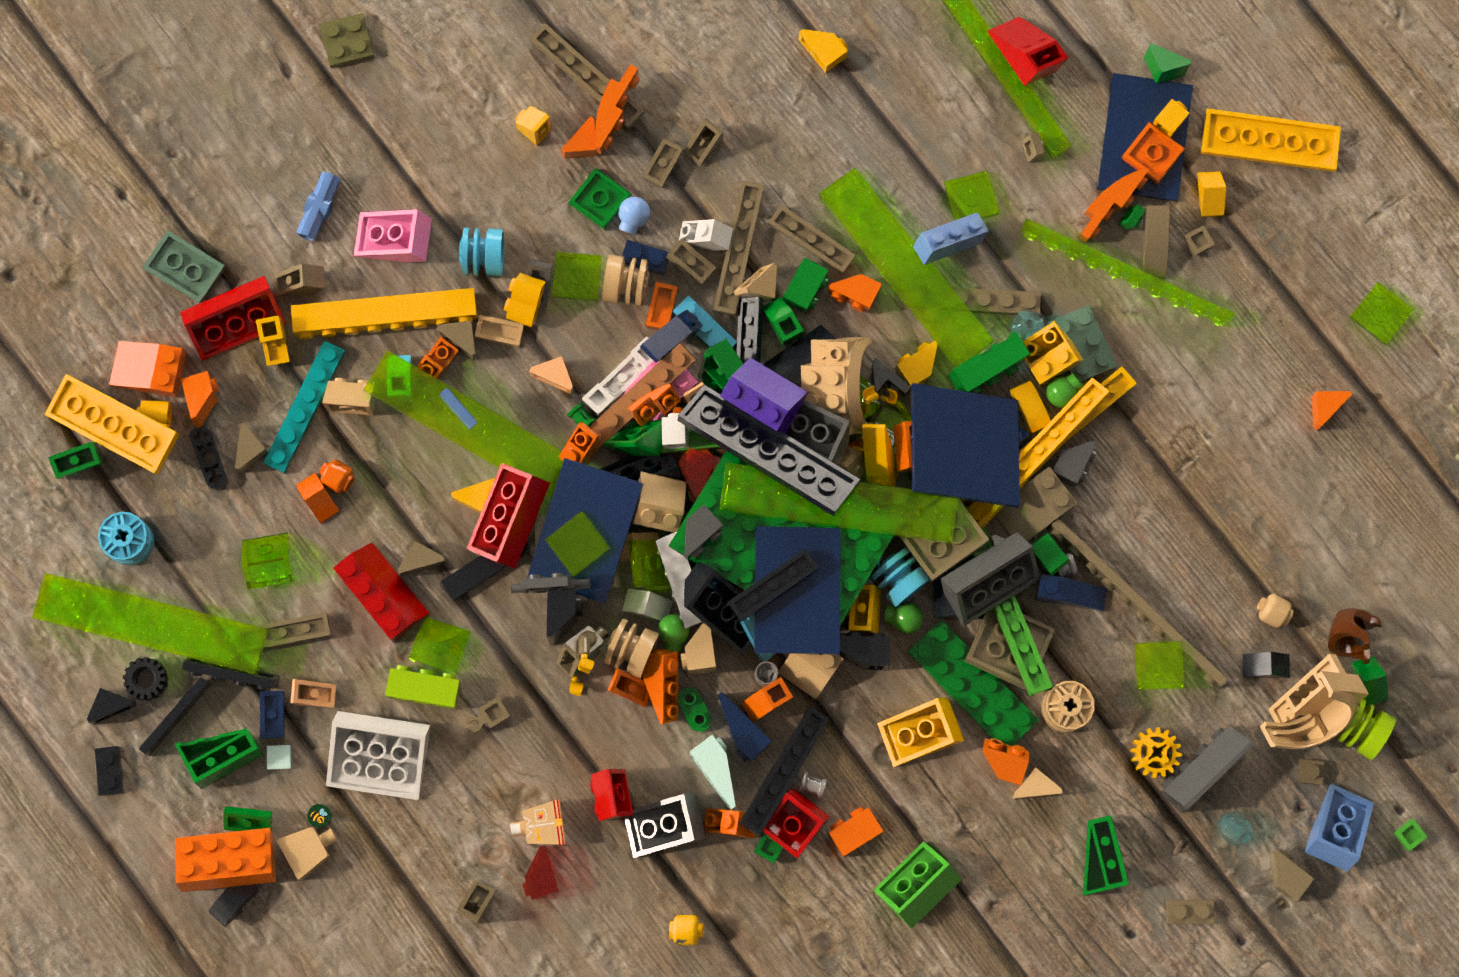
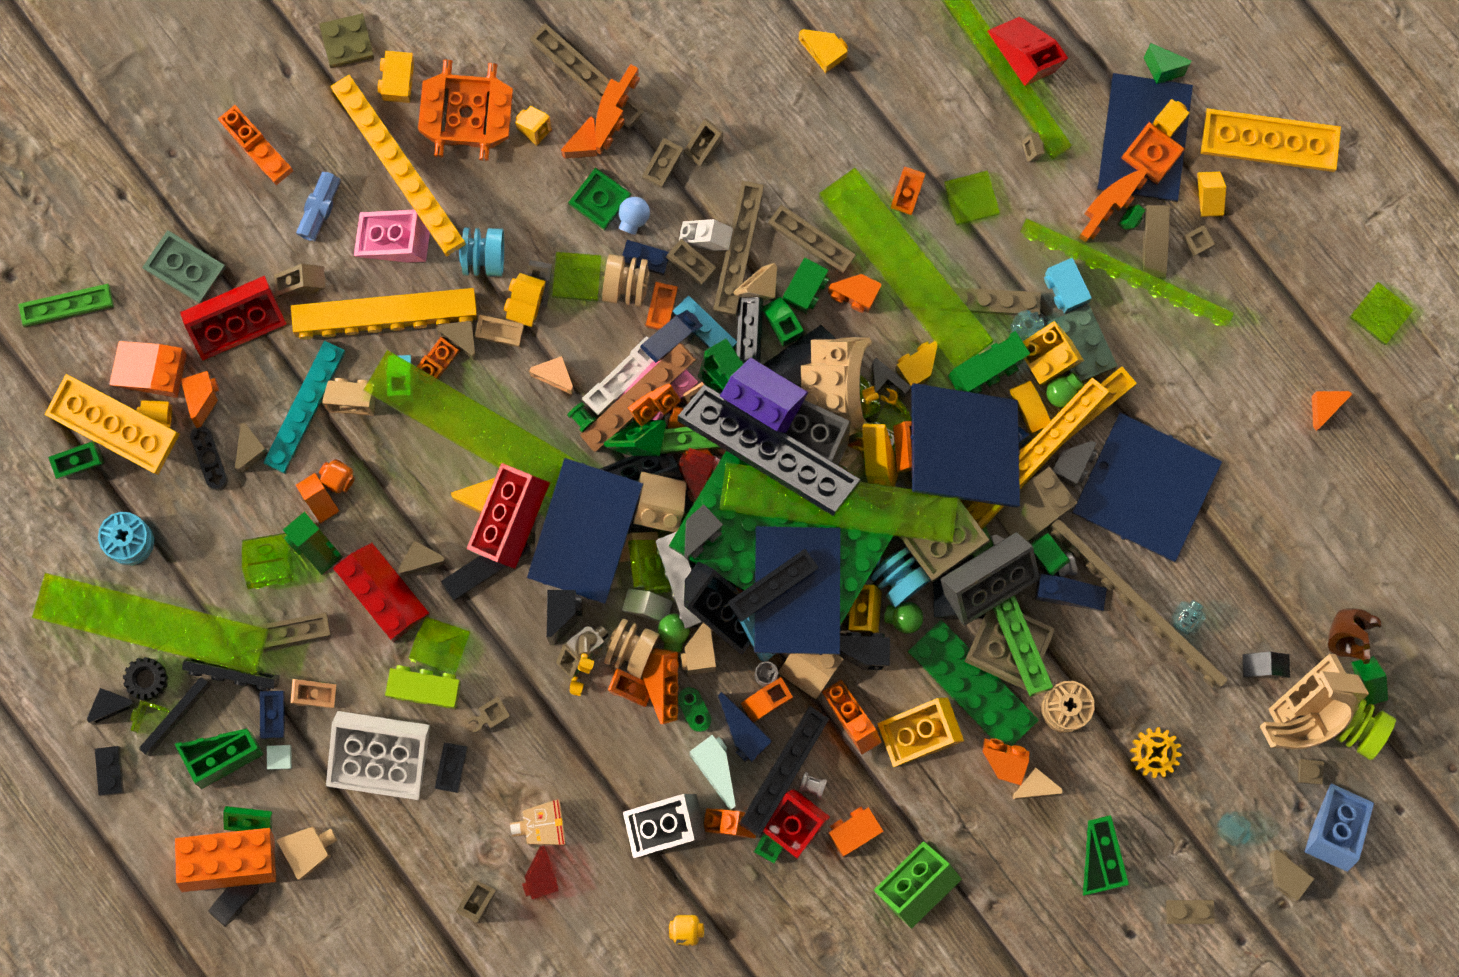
(66, 305): none -> bright green tile
(138, 714): none -> clear neon green bracket
(255, 145): none -> orange slope
(273, 338): yellow brick -> none
(308, 539): none -> green wedge
(319, 816): tile -> none
(397, 76): none -> yellow brick
(398, 165): none -> yellow plate
(451, 767): none -> black plate
(458, 409): medium blue tile -> none
(465, 93): none -> orange piece
(540, 584): dark grey plate -> none
(577, 543): clear neon green tile -> none
(581, 445): orange slope -> none
(611, 794): red slope -> none
(674, 433): white brick -> none
(852, 717): none -> orange slope
(907, 190): none -> orange slope
(950, 238): medium blue brick -> none
(1067, 286): none -> medium azure brick
(1147, 487): none -> dark blue piece
(1159, 665): clear neon green tile -> none
(1189, 616): none -> clear light blue head
(1205, 768): dark grey slope -> none
(1275, 611): tan head -> none
(1410, 834): bright green plate -> none

